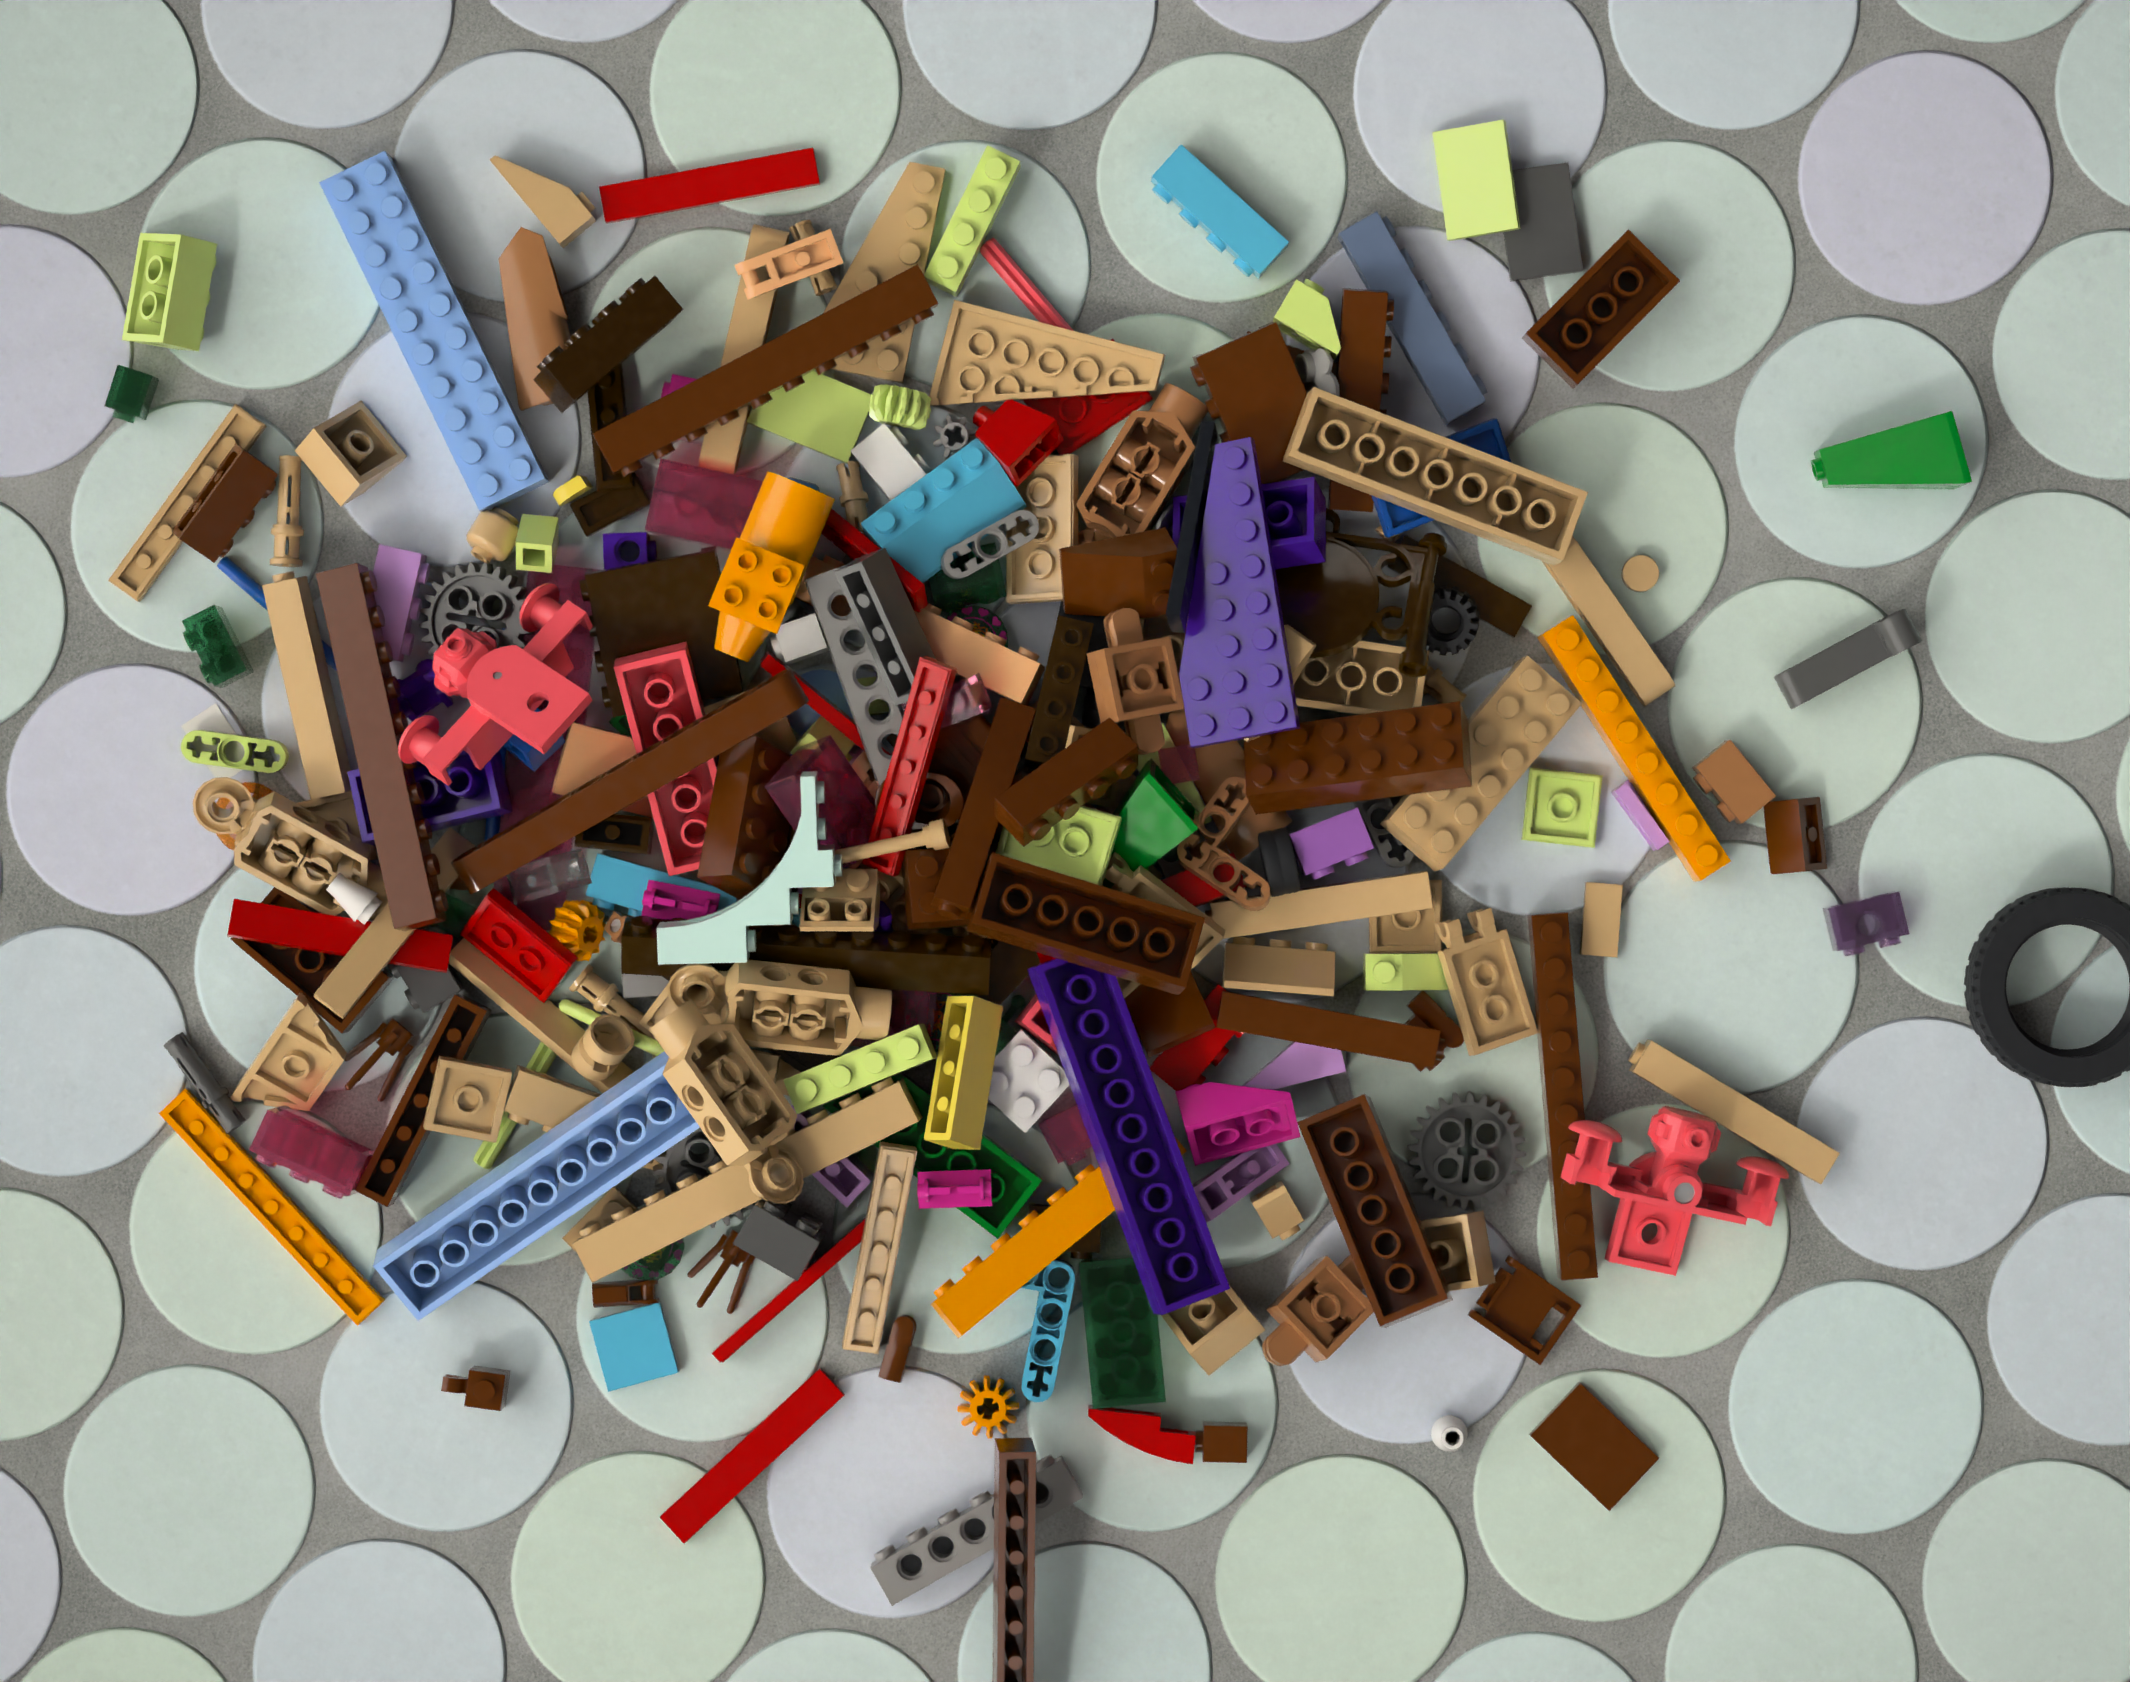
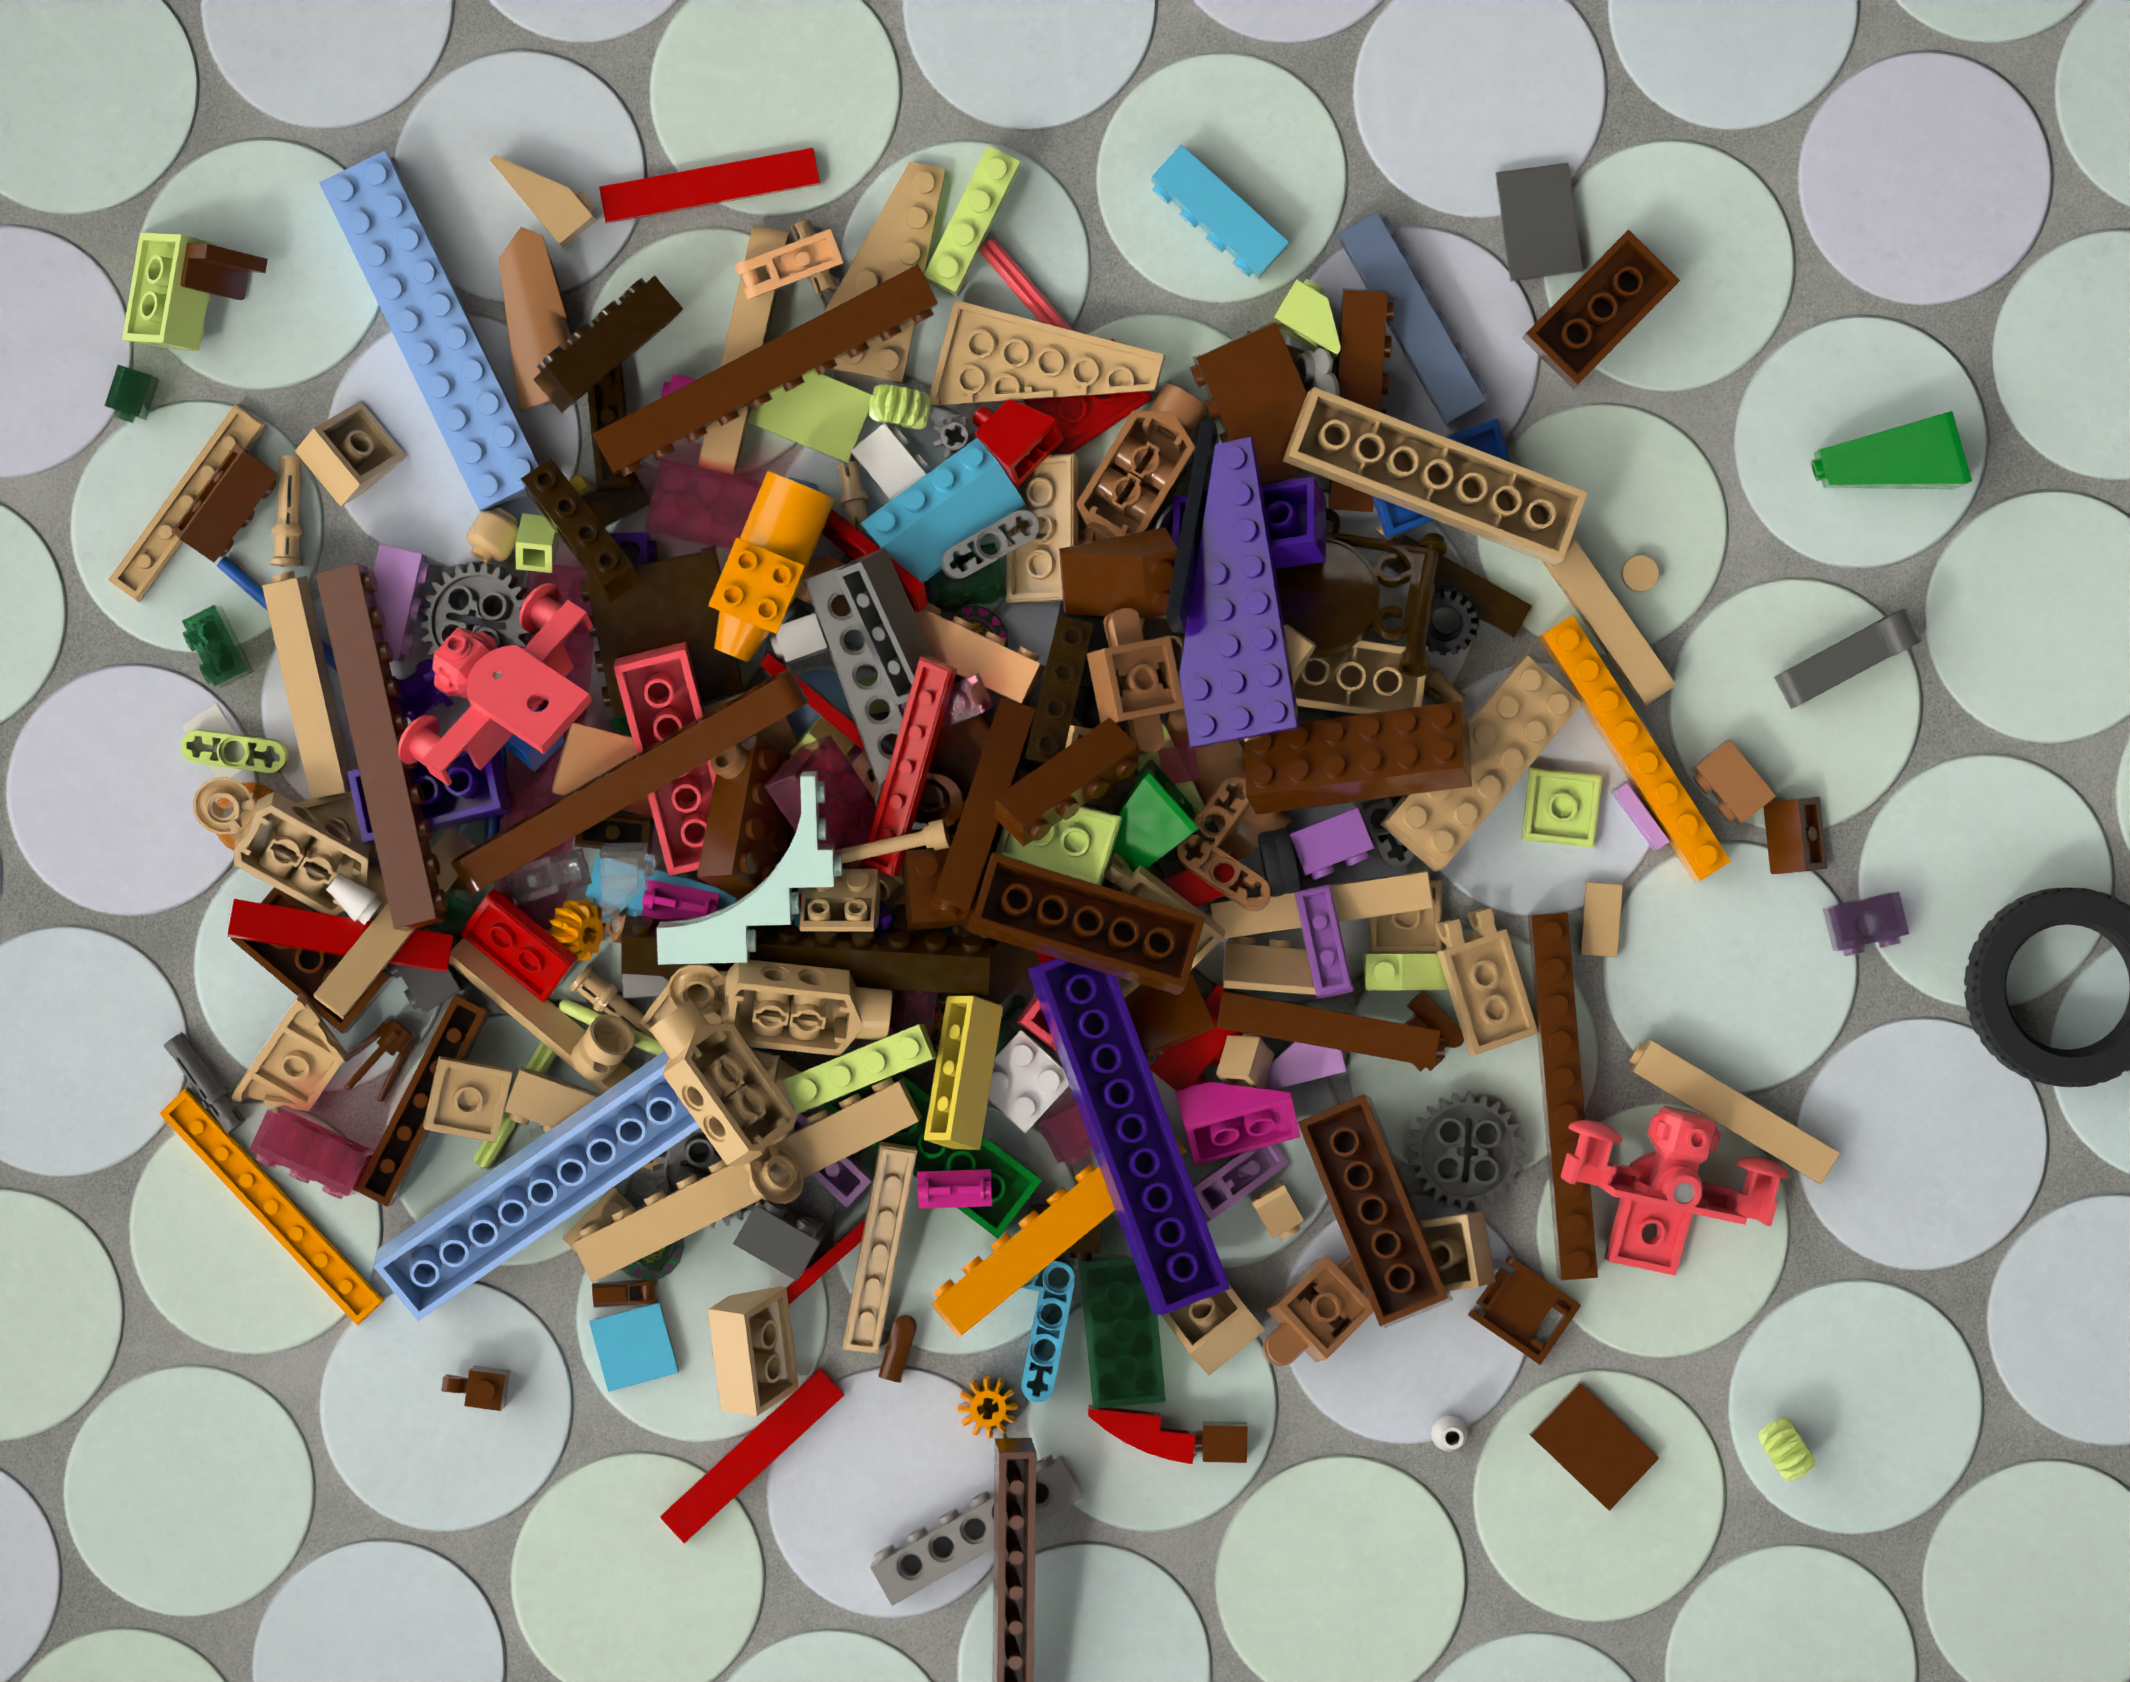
(219, 270): none -> reddish brown panel
(580, 530): none -> dark brown brick
(623, 875): none -> clear slope
(730, 762): none -> medium nougat tile
(731, 1255): reddish brown plant -> none
(753, 1350): none -> tan slope
(1245, 1061): none -> tan brick
(1323, 941): none -> medium lavender tile
(1476, 180): yellowish green tile -> none
(1786, 1449): none -> yellowish green gear

